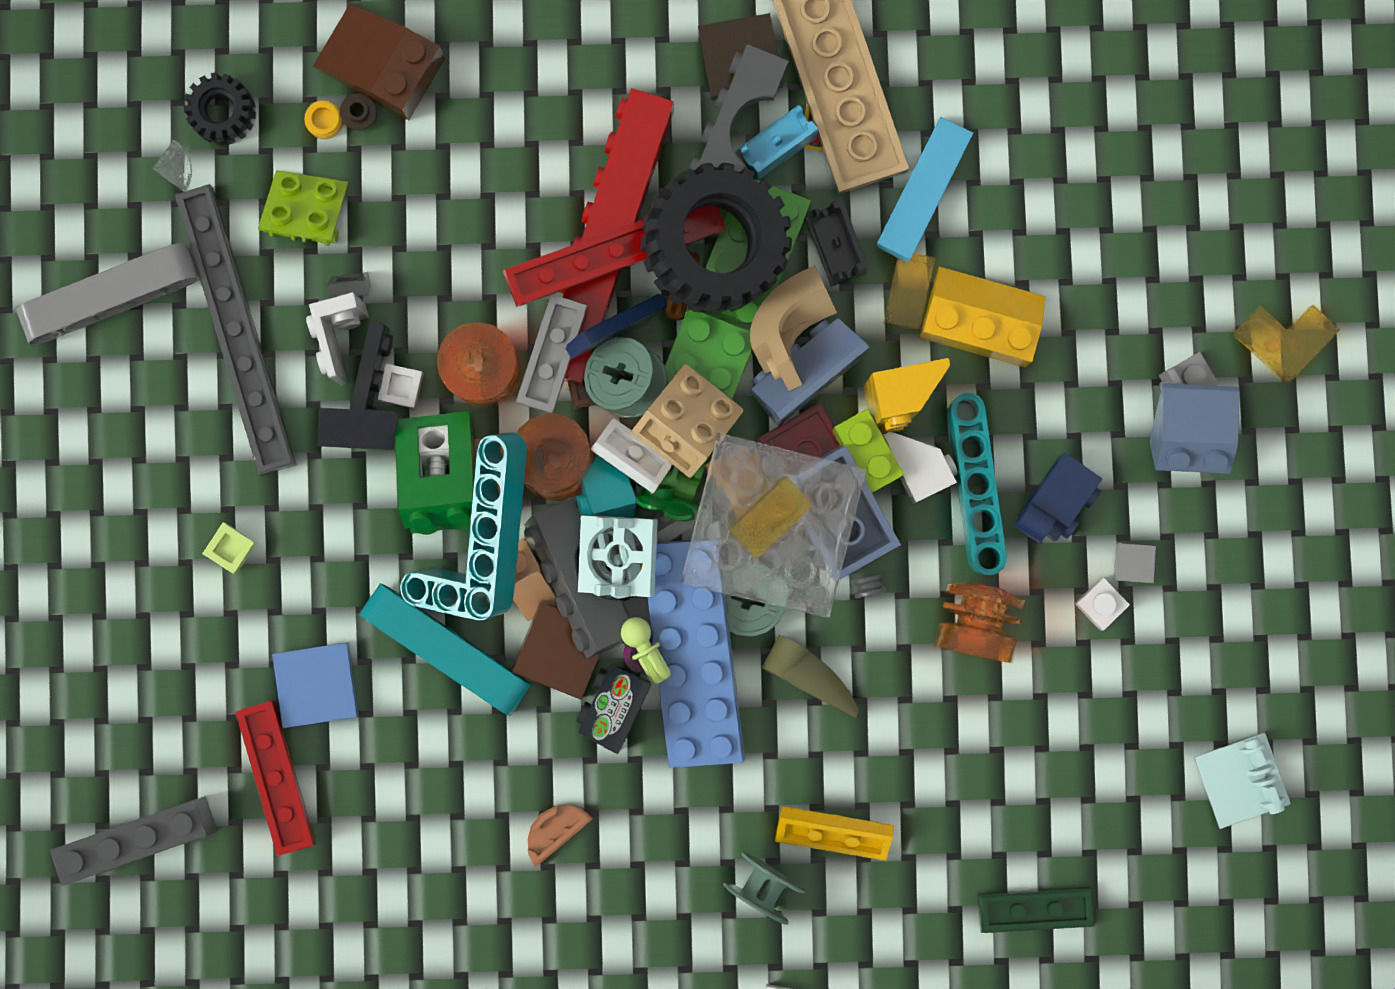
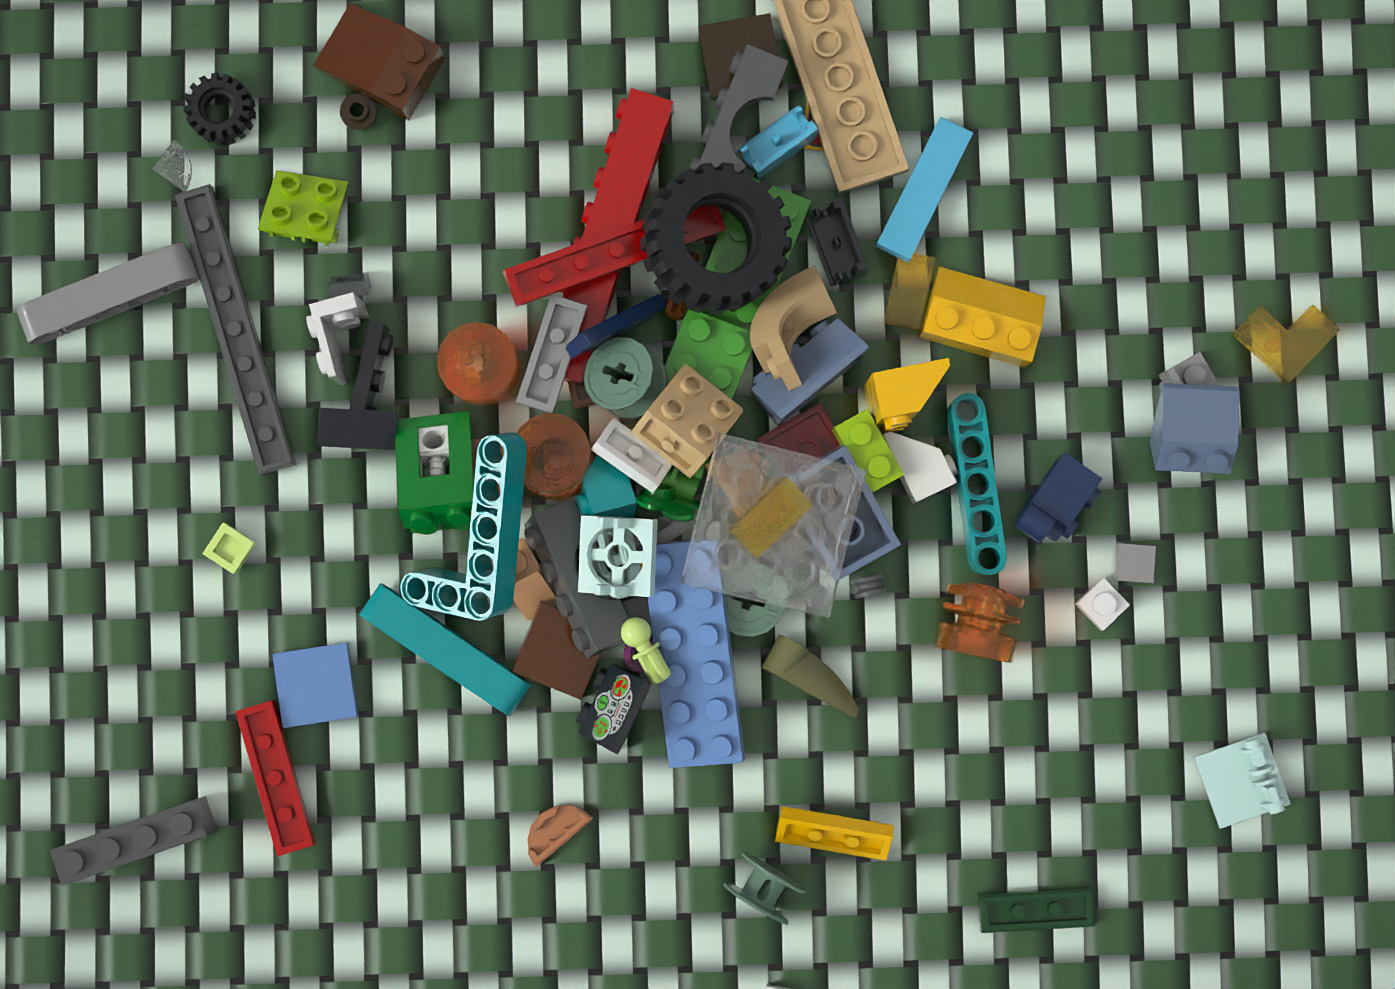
(323, 120): yellow tile -> none
(400, 386): white plate -> none

